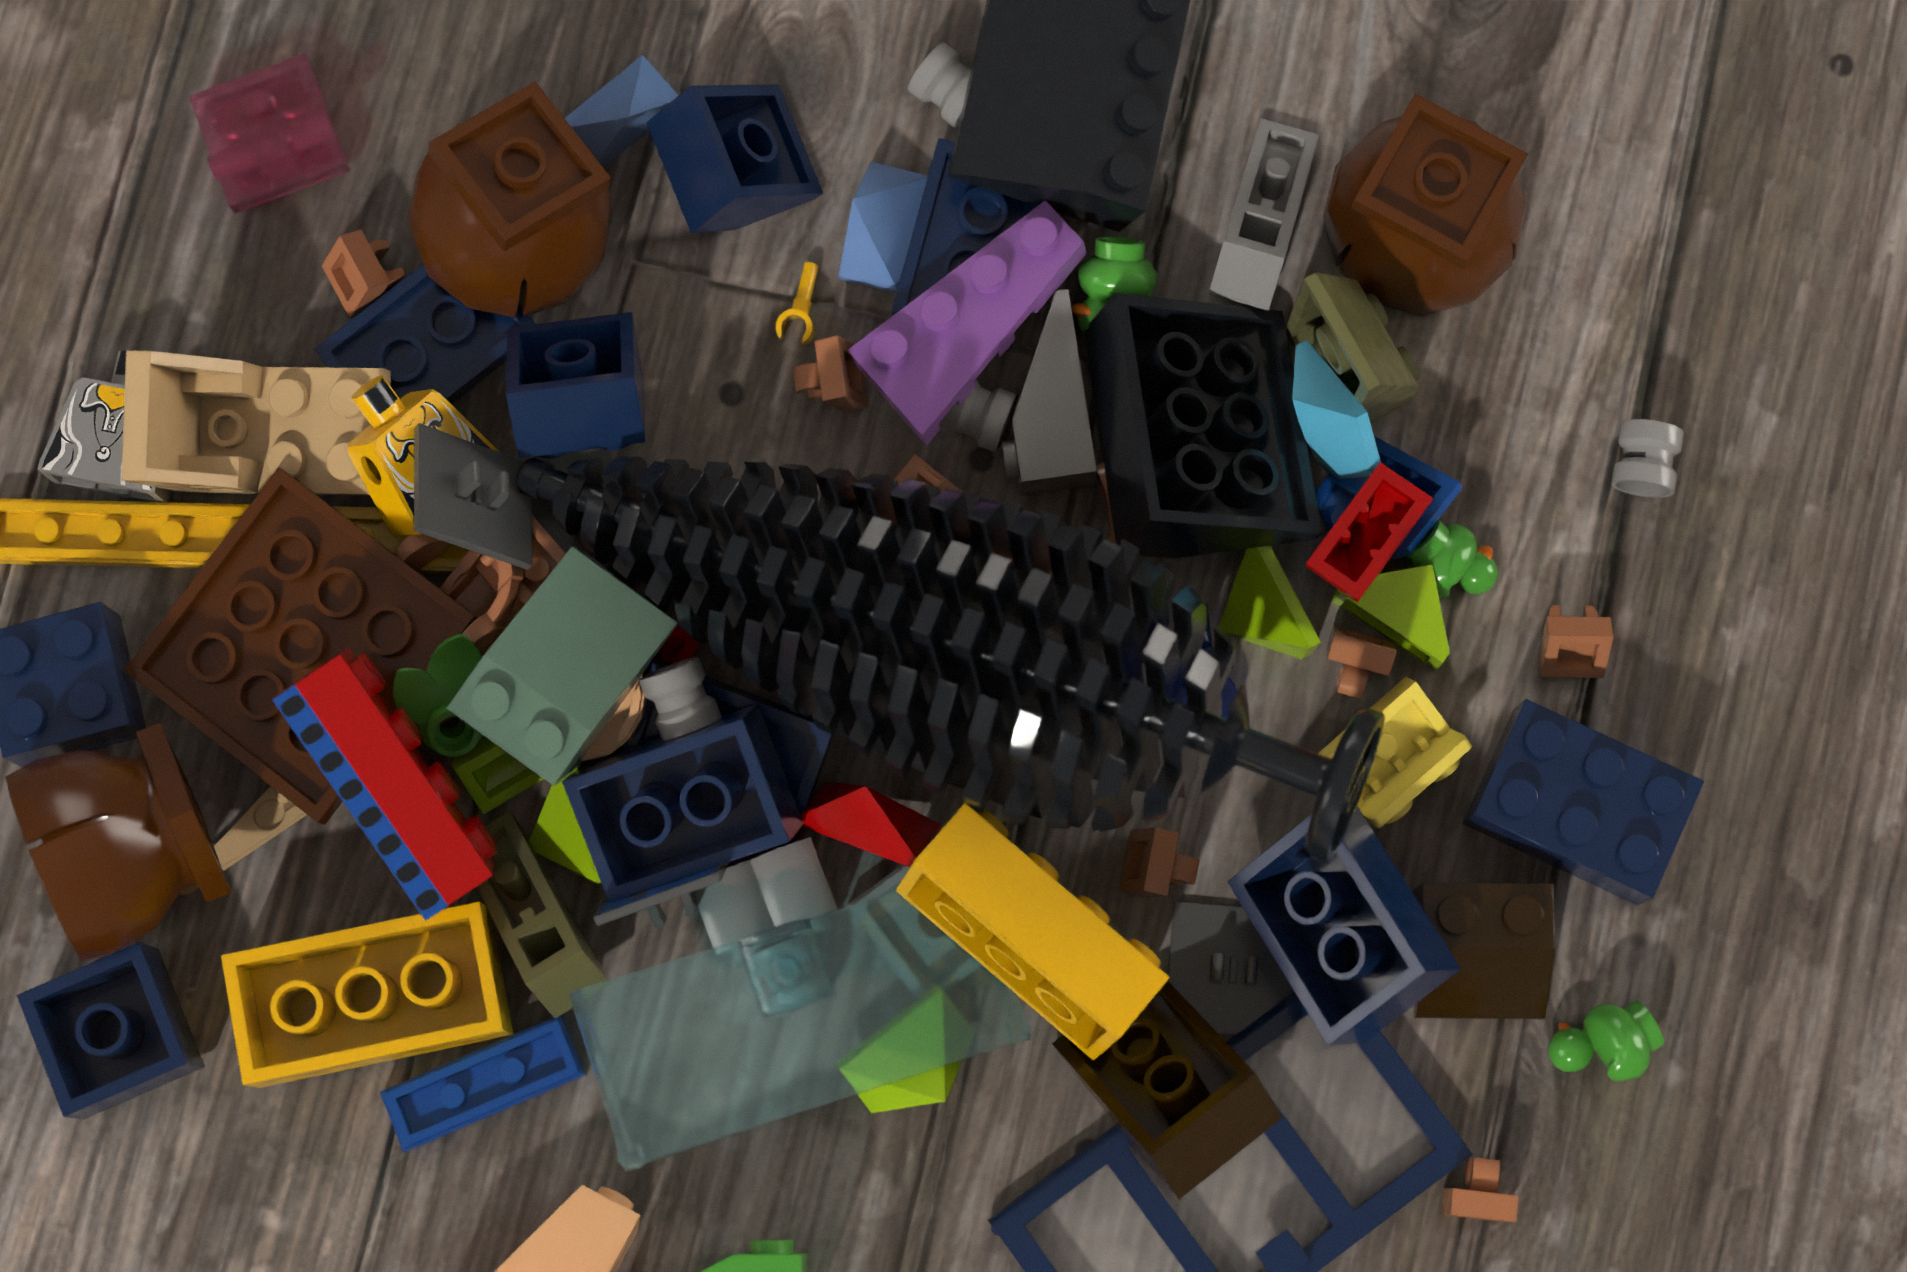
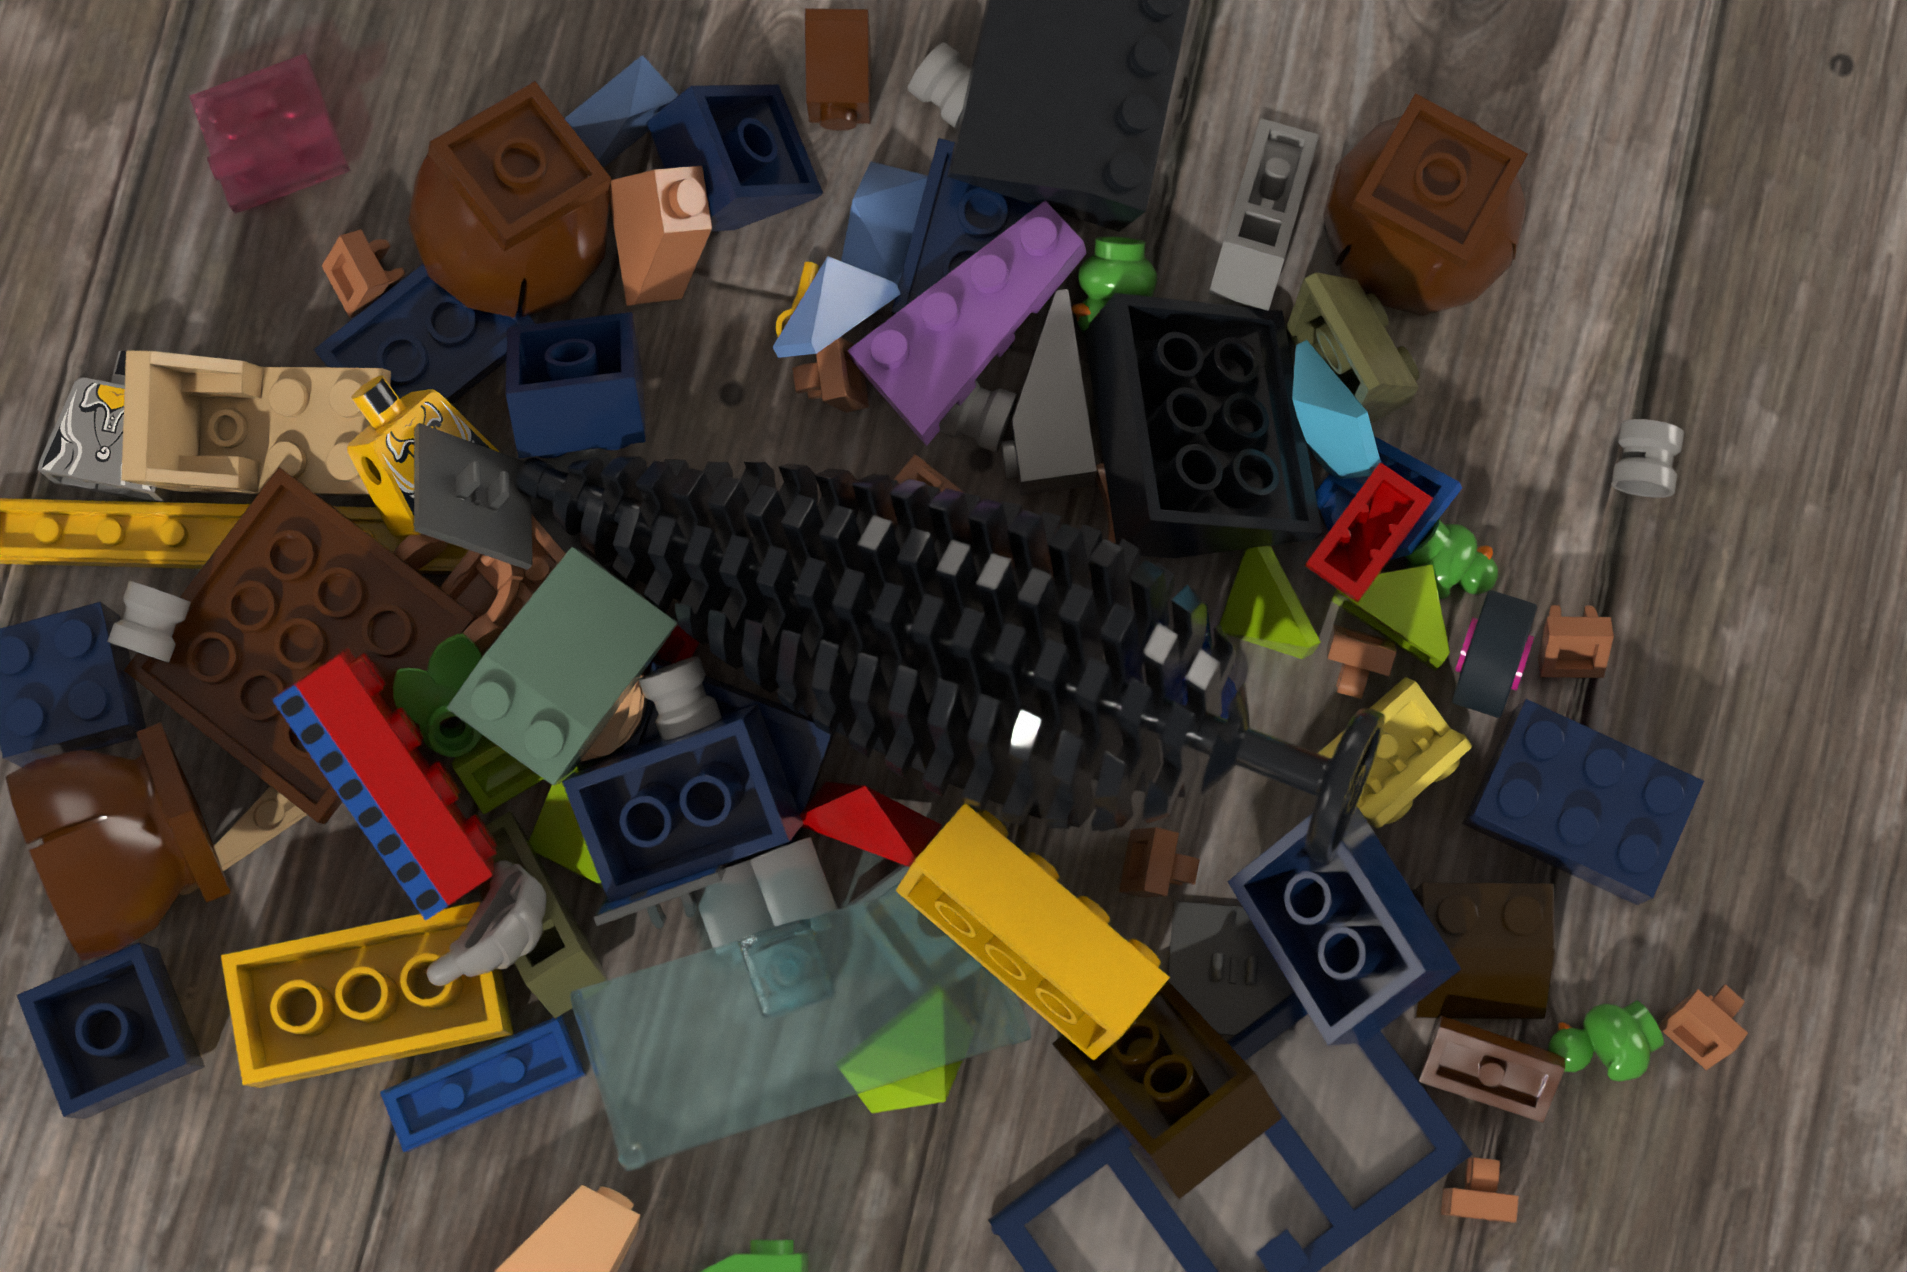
(149, 621): none -> light grey wheel
(499, 930): none -> light grey piece
(659, 231): none -> nougat slope
(832, 306): none -> medium blue slope
(838, 67): none -> reddish brown slope
(1491, 1069): none -> reddish brown plate
(1494, 653): none -> black wheel
(1706, 1026): none -> nougat tile

